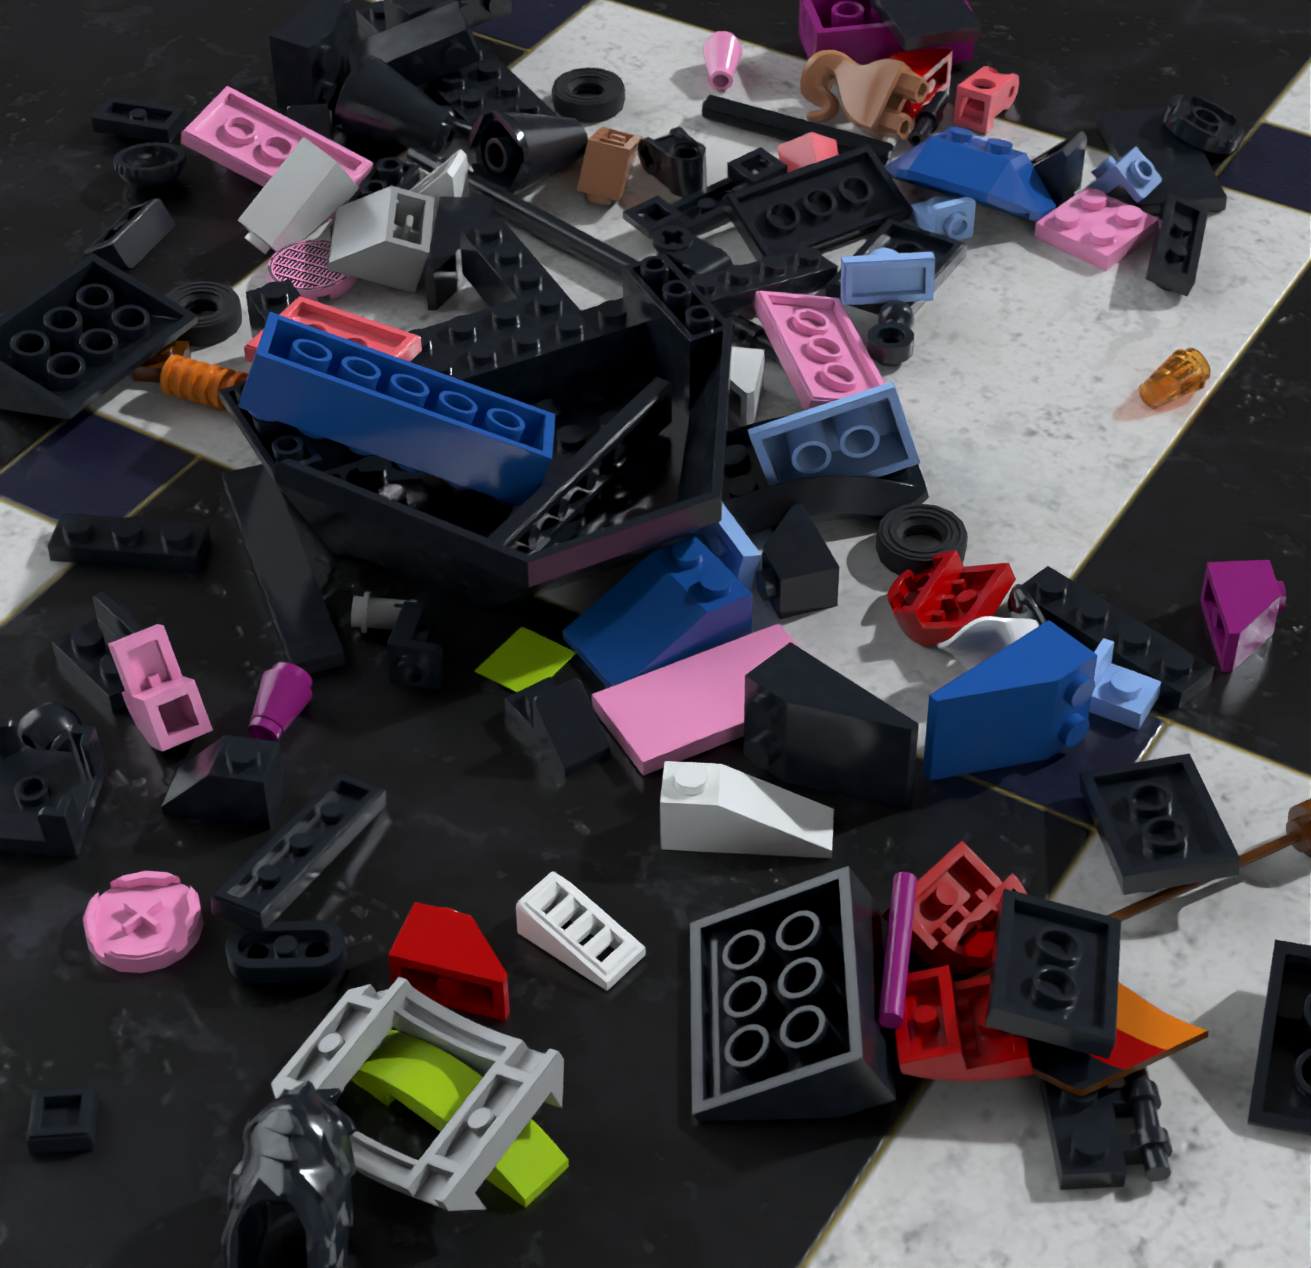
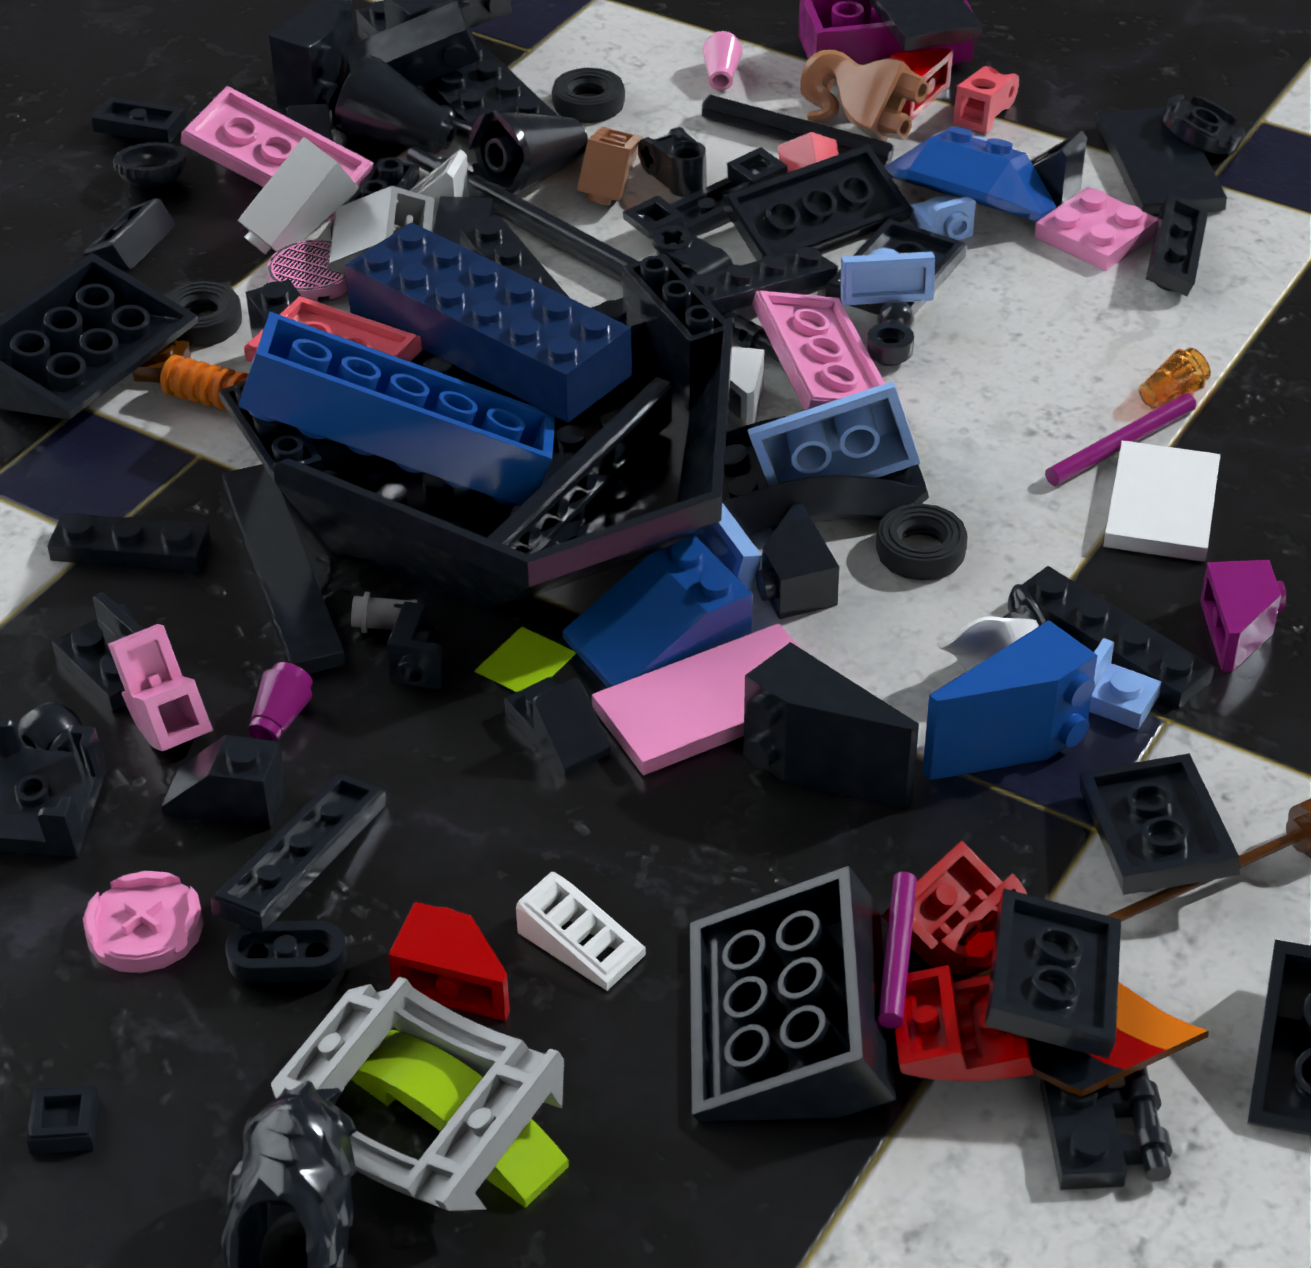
(491, 321): none -> dark blue brick
(733, 812): white slope -> none
(928, 118): black bar -> none
(947, 597): red slope -> none
(1112, 443): none -> magenta bar
(1131, 171): medium blue bracket -> none
(1162, 501): none -> white tile

